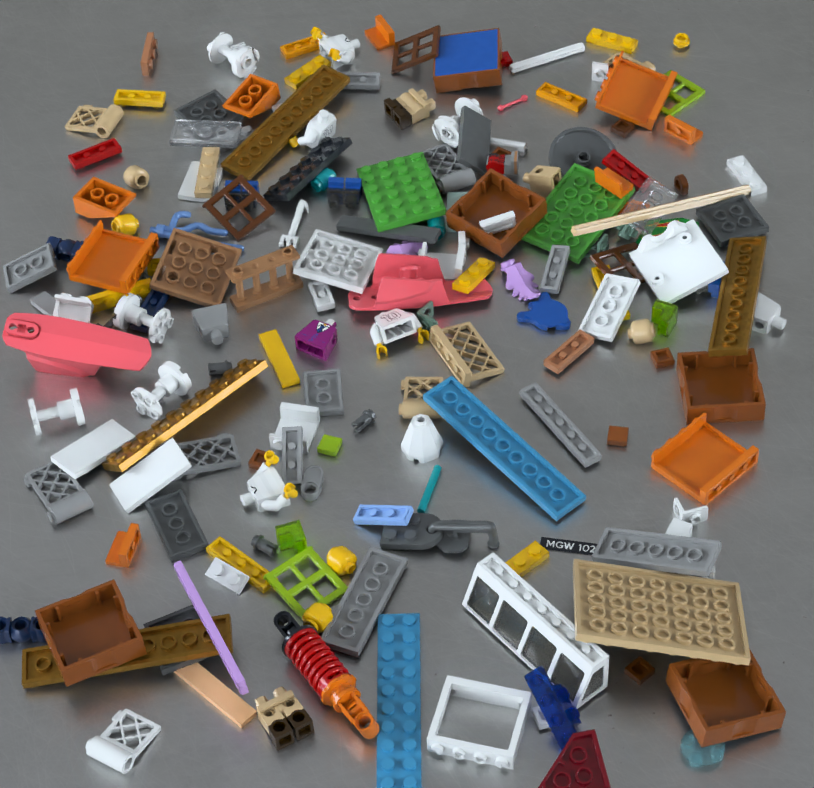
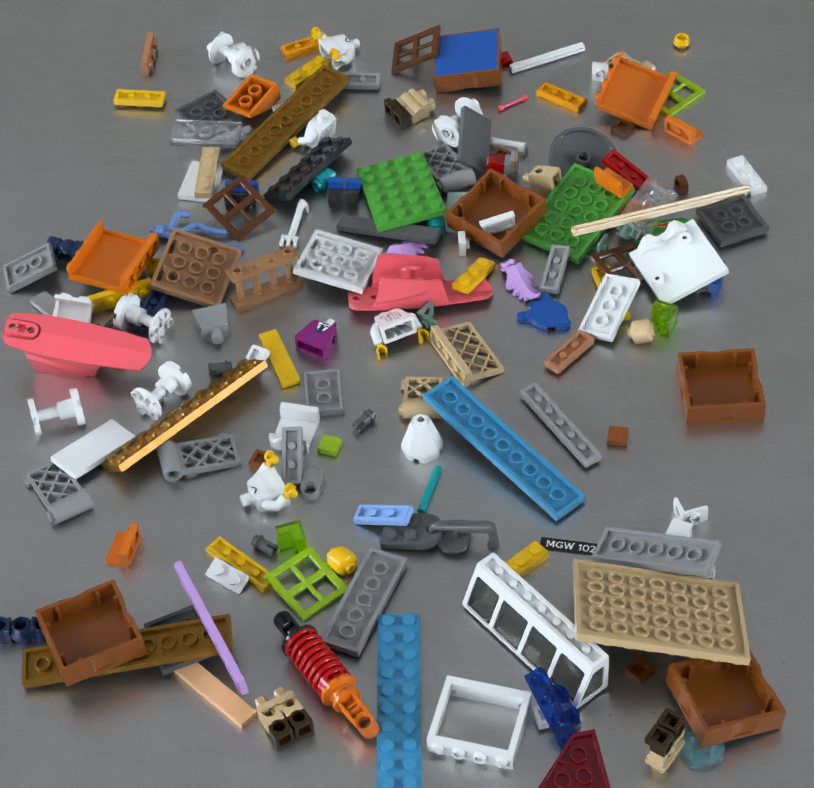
(94, 153): red plate -> none
(101, 199): orange slope -> none
(103, 124): tan piece -> none
(114, 751): white piece -> none
(125, 224): yellow head -> none
(136, 177): tan head -> none
(150, 475): white tile -> none
(176, 525): dark grey tile -> none
(258, 353): none -> white plate
(318, 615): yellow head -> none
(321, 296): white plate -> none
(381, 35): orange panel -> none
(451, 264): white panel -> none
(612, 40): yellow plate -> none
(662, 358): dark orange tile -> none
(665, 740): none -> dark brown hips
(703, 460): orange panel -> none
(737, 297): pearl gold plate -> none
(767, 315): white torso -> none

